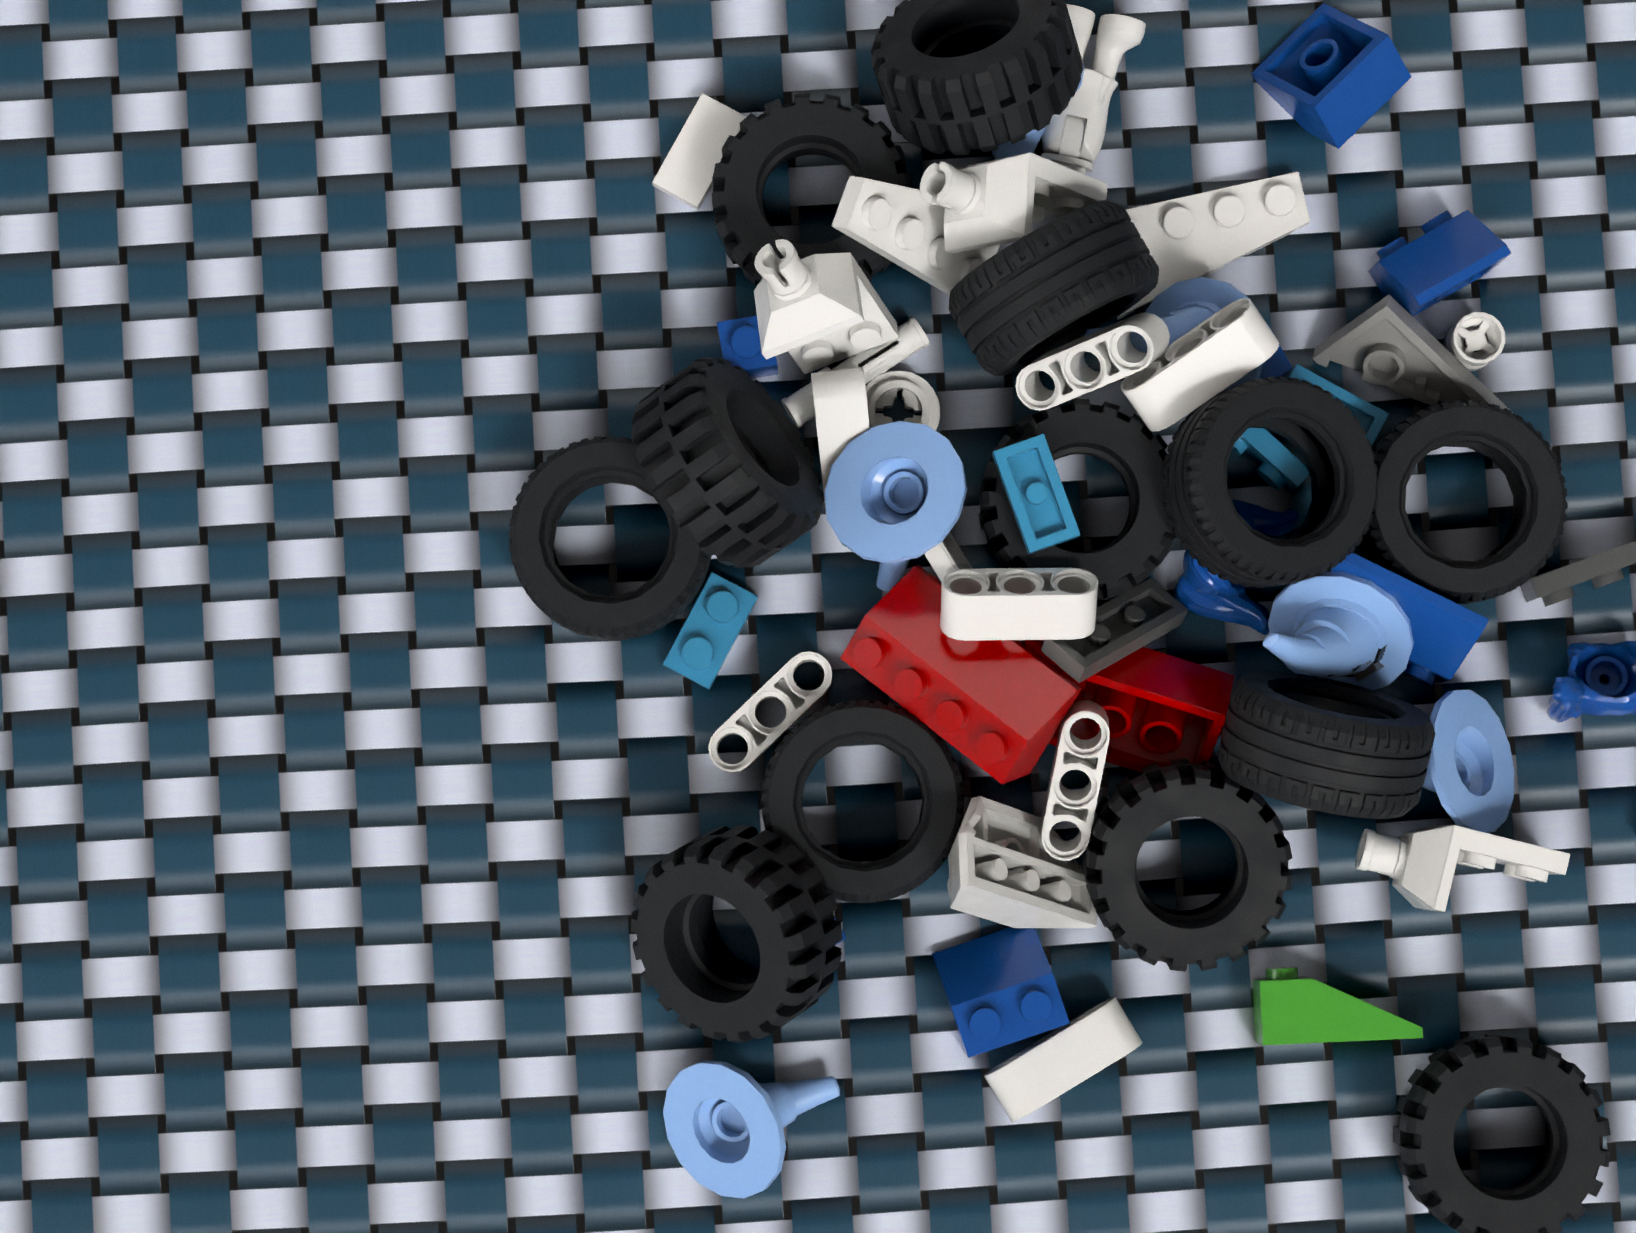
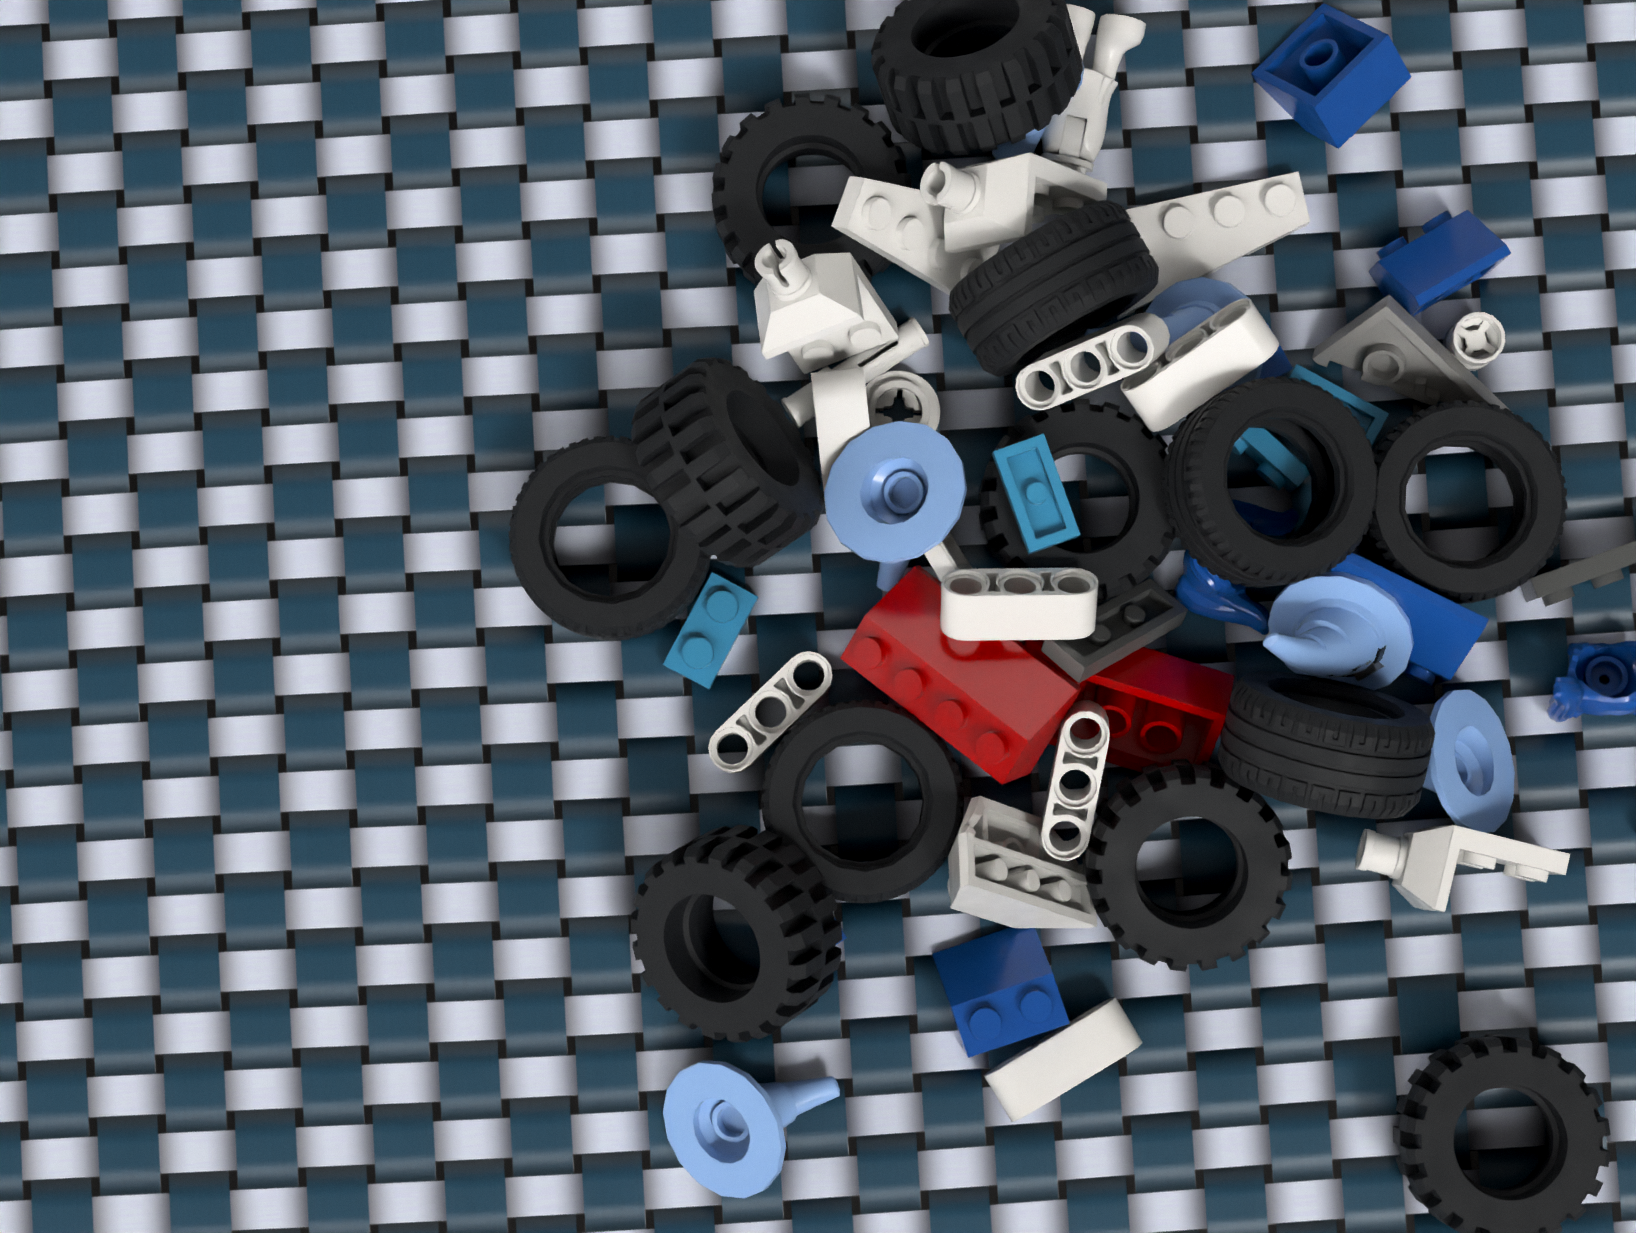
(692, 159): white tile -> none
(742, 347): blue brick -> none
(1308, 1011): bright green slope -> none

